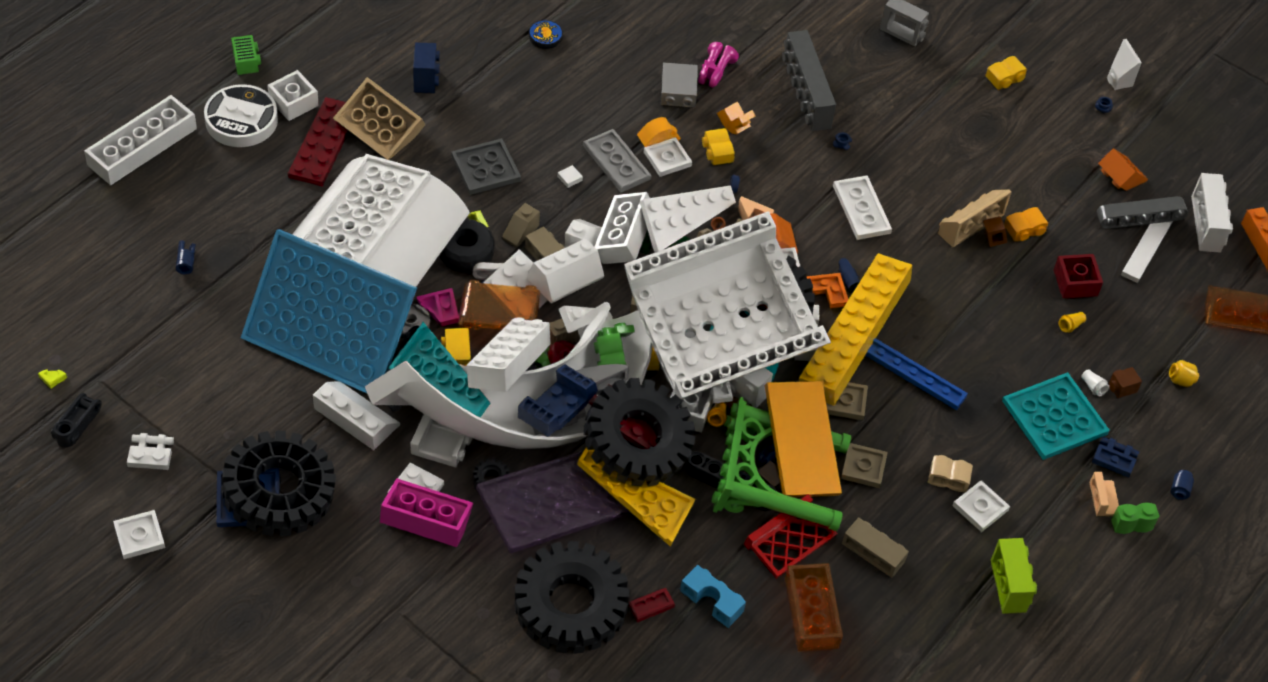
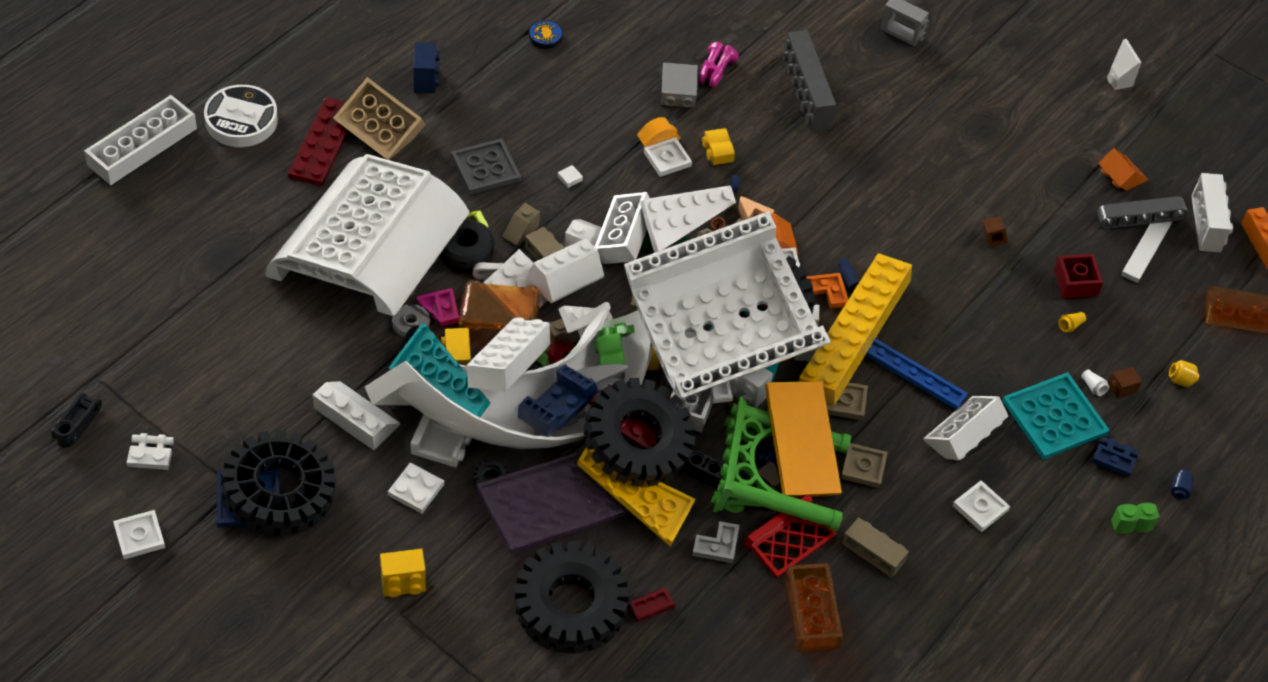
(52, 378): neon yellow tile -> none
(185, 258): dark blue hinge -> none
(245, 54): bright green brick -> none
(293, 95): white brick -> none
(327, 311): dark azure plate -> none
(403, 572): none -> yellow brick
(426, 512): dark pink slope -> none
(617, 160): light grey tile -> none
(701, 583): dark azure arch -> none
(717, 414): light orange cone -> none
(718, 548): none -> light grey plate
(734, 118): light orange brick -> none
(842, 141): dark blue plate -> none
(862, 207): white plate -> none
(950, 473): tan brick -> none
(967, 426): none -> white slope
(969, 219): tan slope -> none
(1006, 72): yellow brick -> none
(1013, 575): lime brick -> none
(1026, 224): light orange brick -> none
(1103, 495): light nougat panel -> none
(1104, 104): dark blue plate -> none

